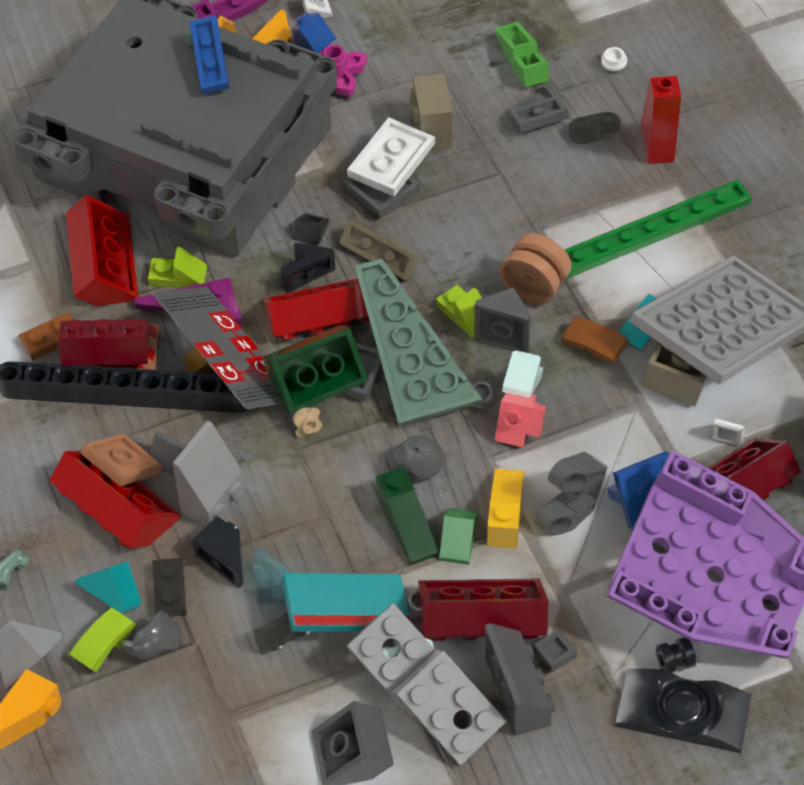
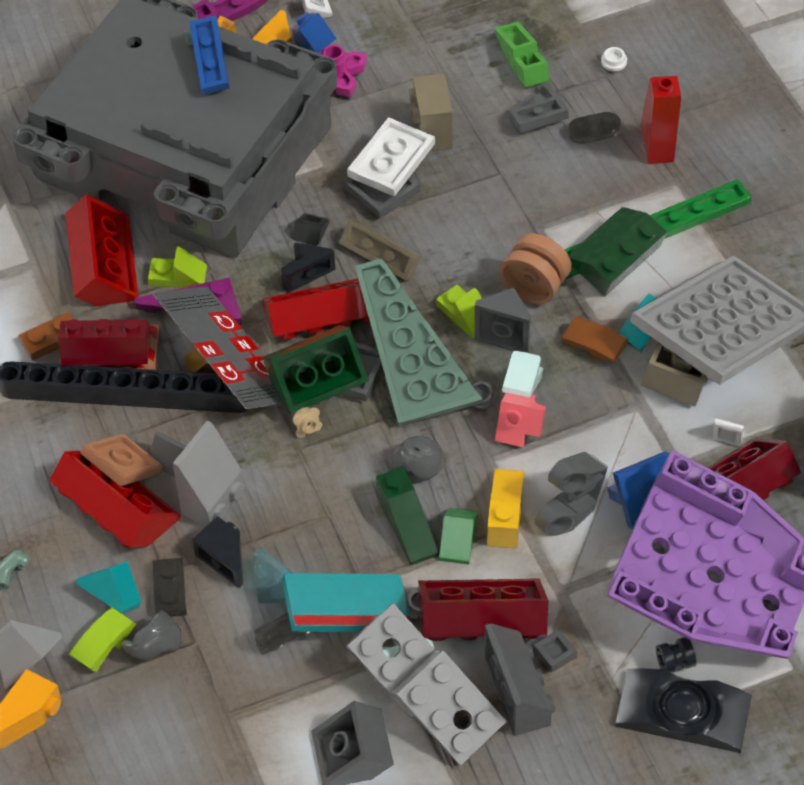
(617, 248): none -> dark green slope

